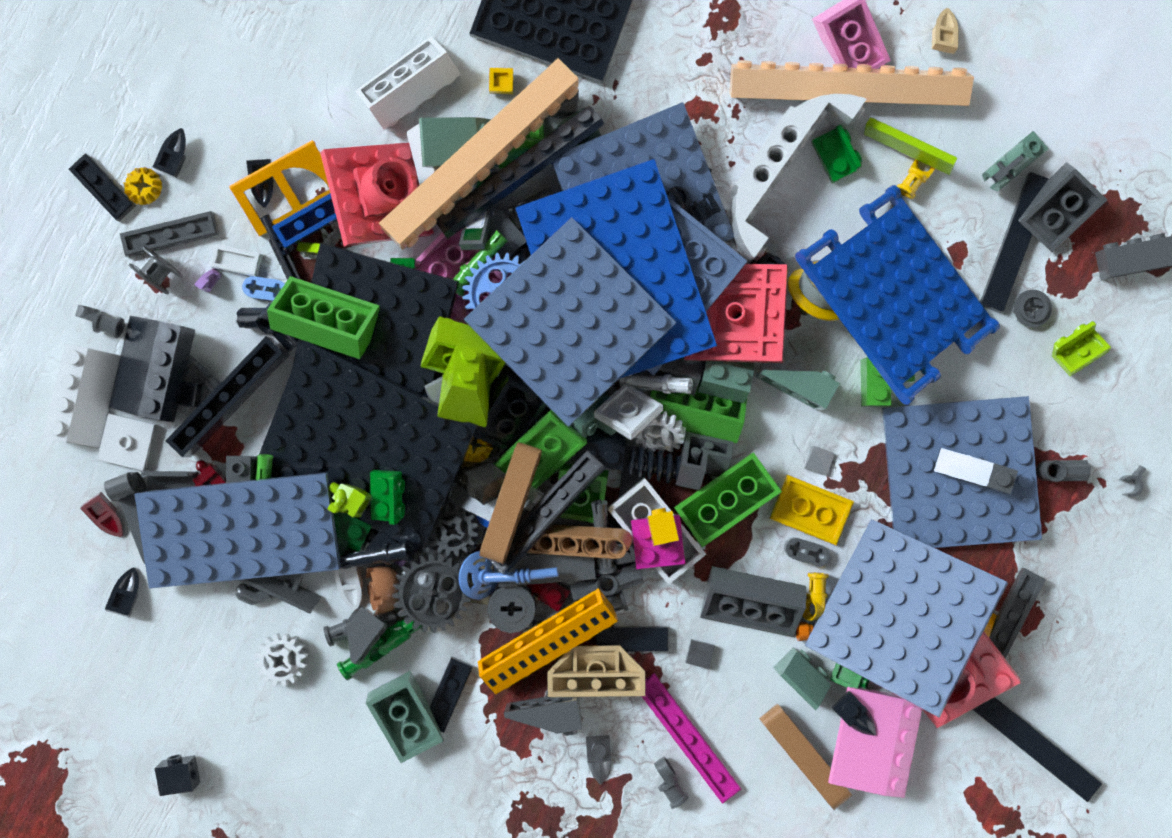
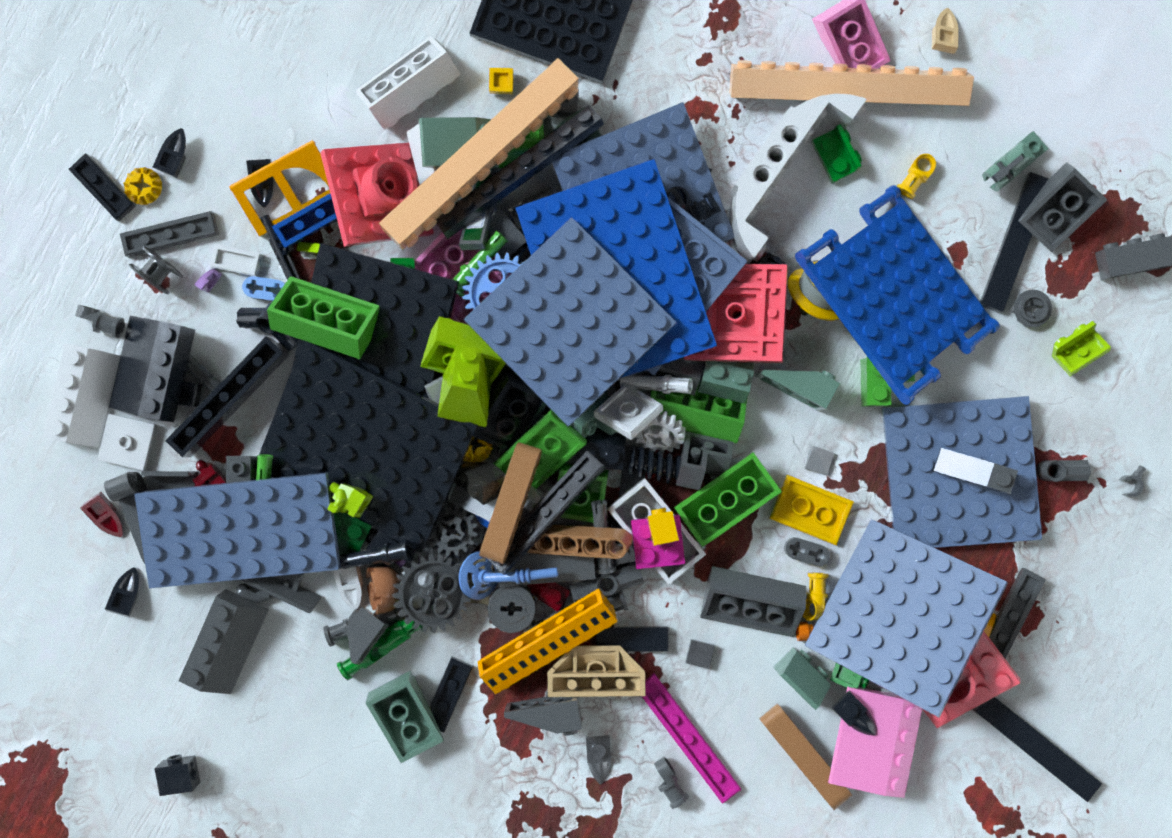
(223, 644): none -> dark grey slope
(273, 653): white gear -> none
(387, 496): green bracket -> none
(910, 146): lime tile -> none

